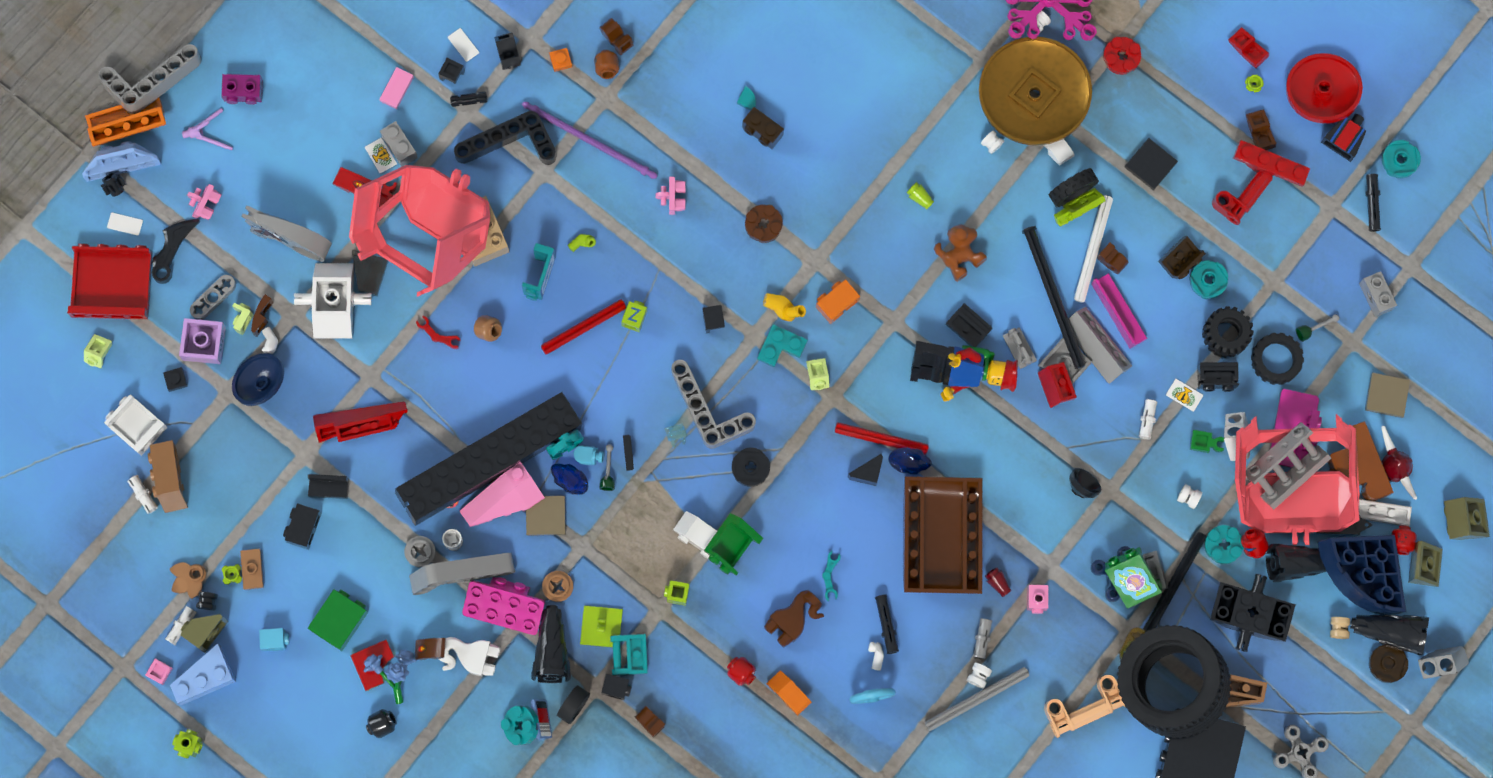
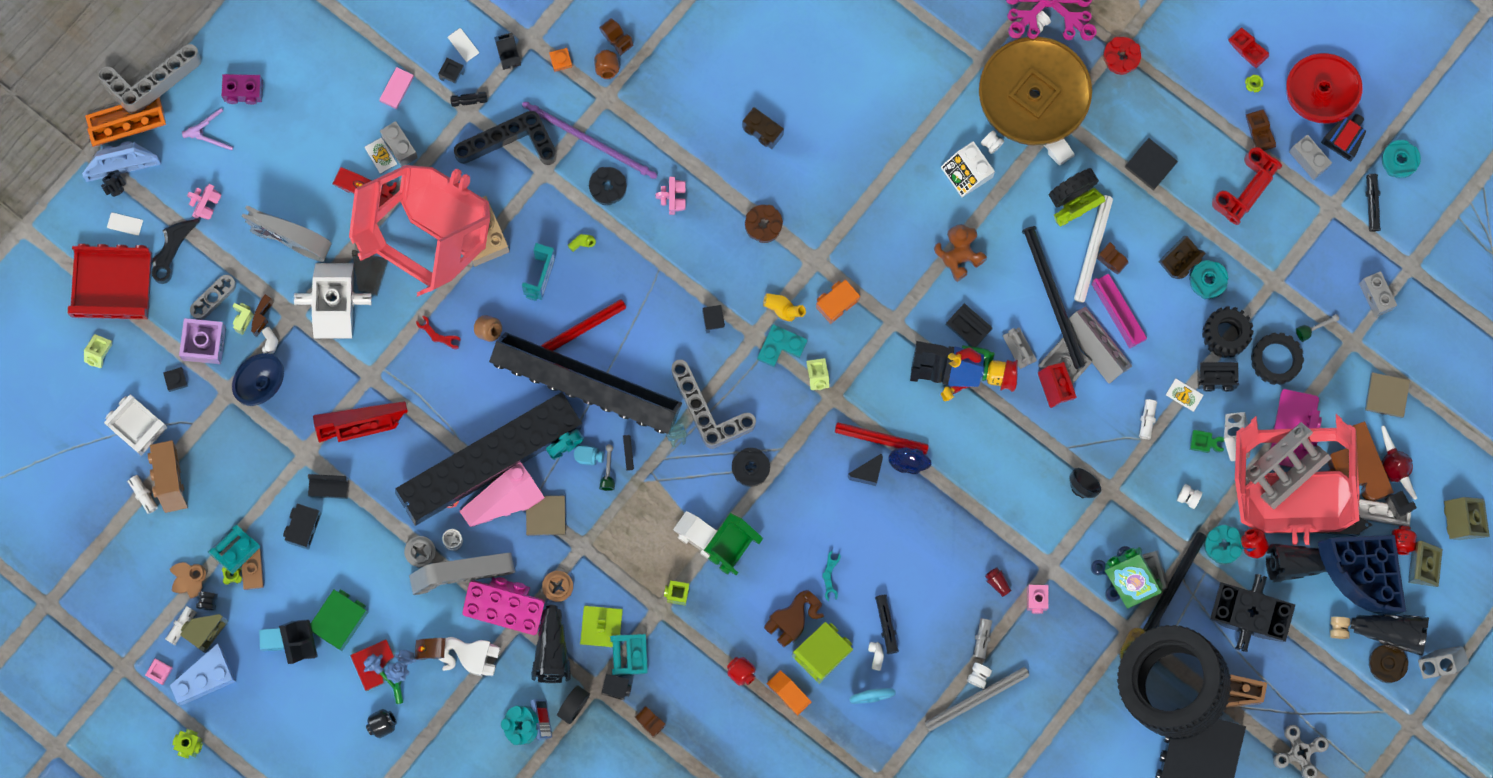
(238, 553): none -> teal plate
(298, 641): none -> black panel
(569, 478): clear blue arm -> none
(585, 382): none -> black piece
(605, 175): none -> black plate
(634, 316): lime brick -> none
(747, 99): teal tile -> none
(822, 651): none -> lime slope
(920, 195): lime cone -> none
(942, 535): reddish brown slope -> none
(968, 169): none -> white slope
(1085, 714): light nougat piece -> none
(1271, 163): red plate -> none
(1310, 157): none -> light grey brick
(1399, 504): none -> black panel

